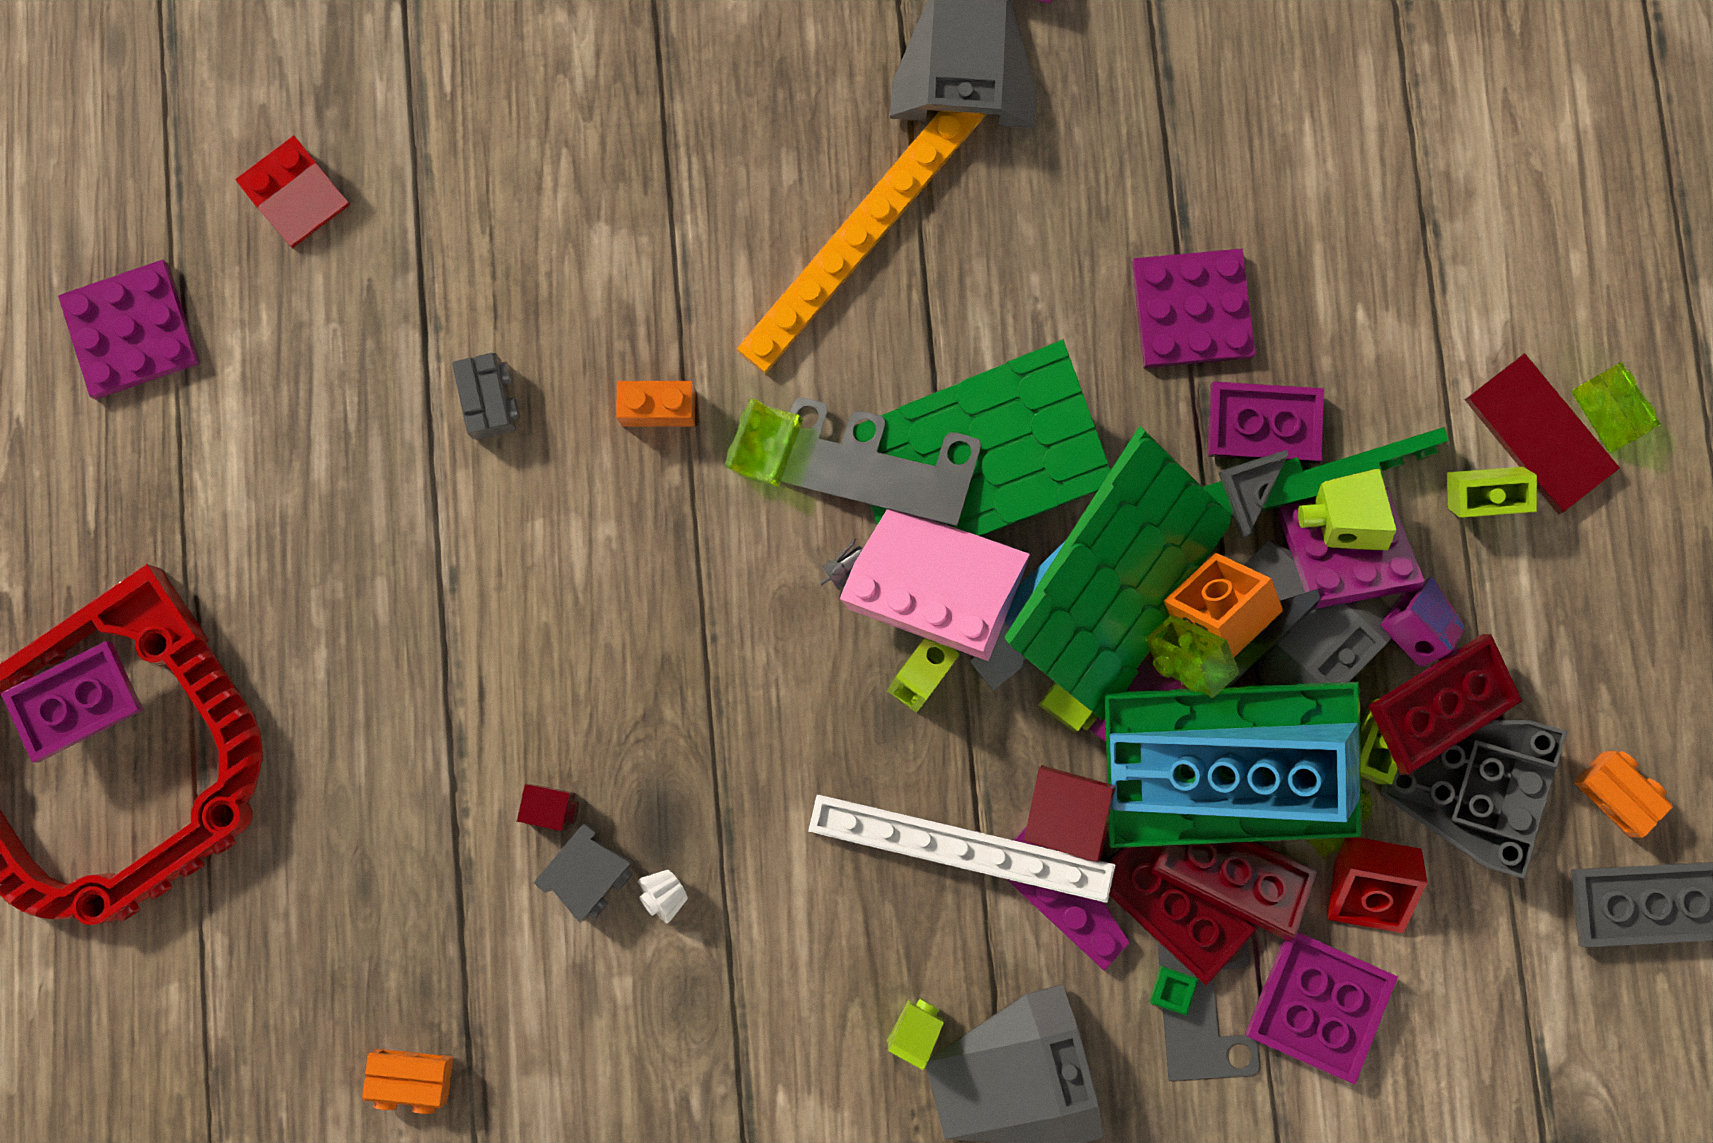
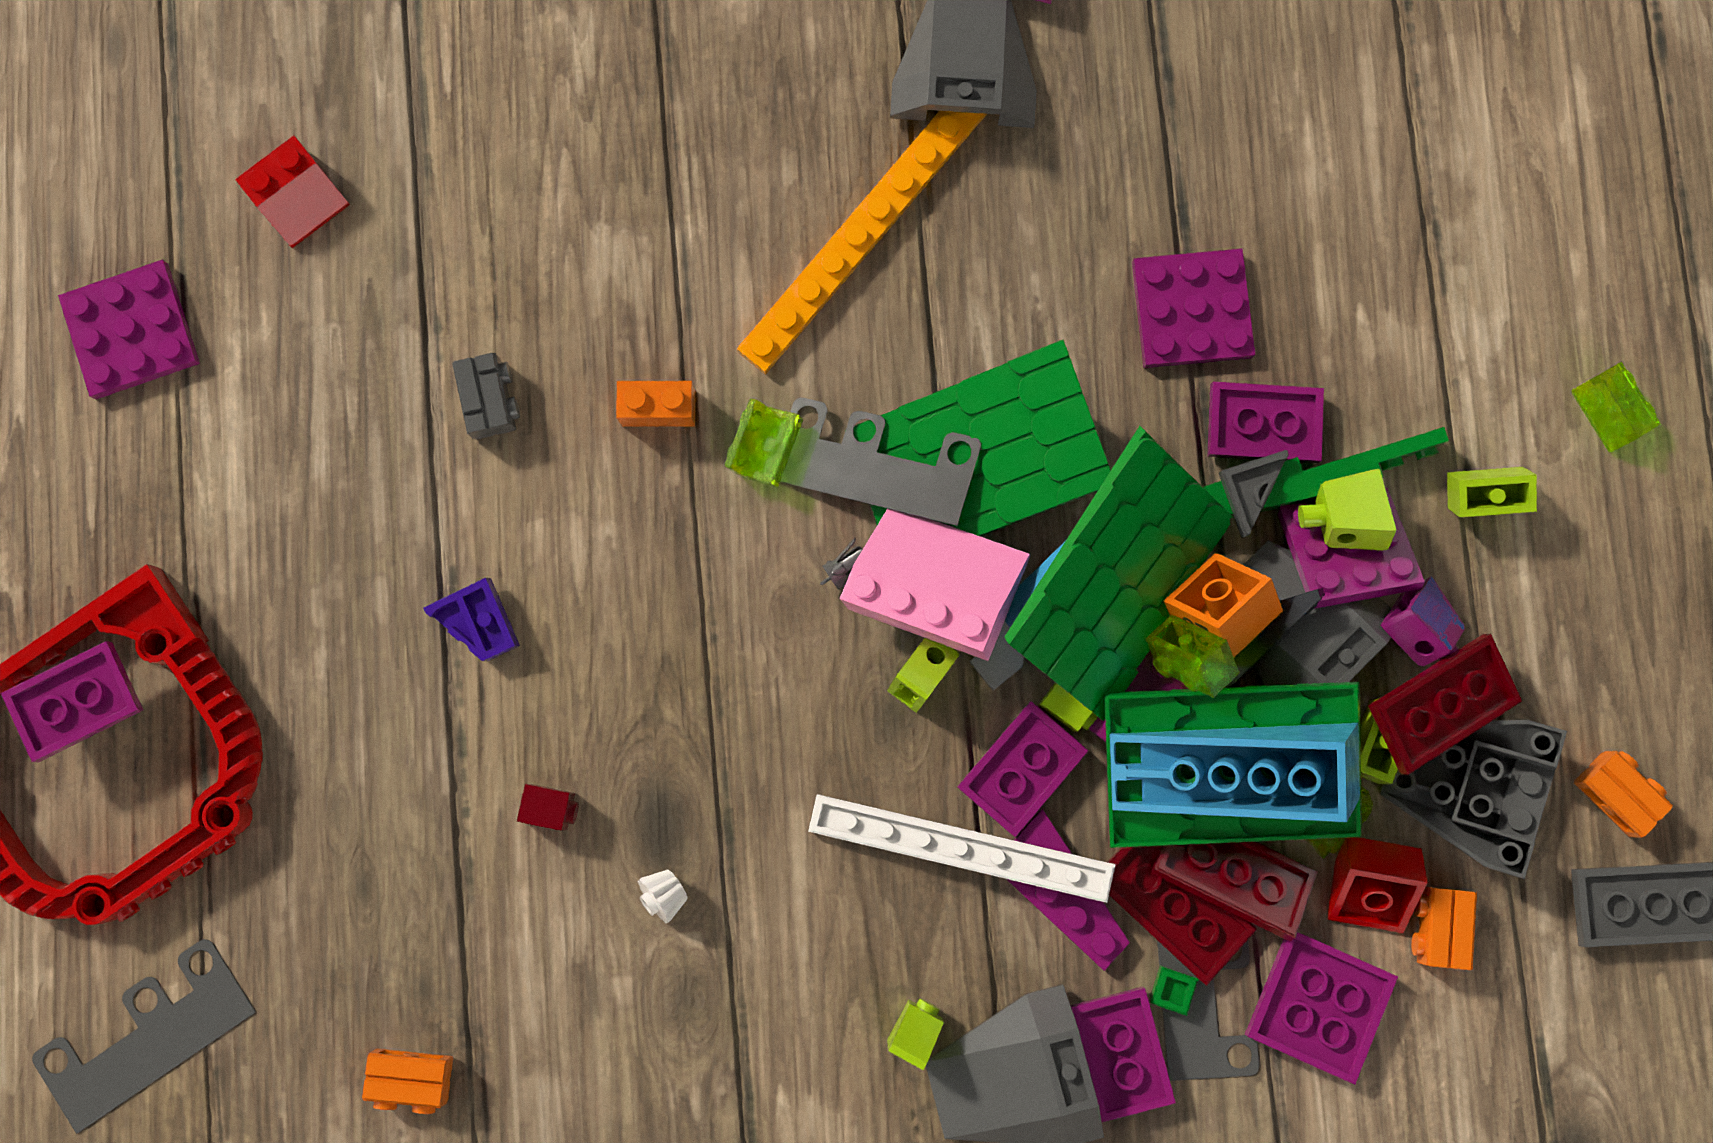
(157, 1046): none -> dark grey piece
(476, 619): none -> dark purple wing
(585, 873): dark grey hips -> none
(1022, 769): none -> magenta plate
(1069, 813): dark red tile -> none
(1123, 1054): none -> magenta plate
(1445, 928): none -> orange brick
(1542, 433): dark red tile -> none

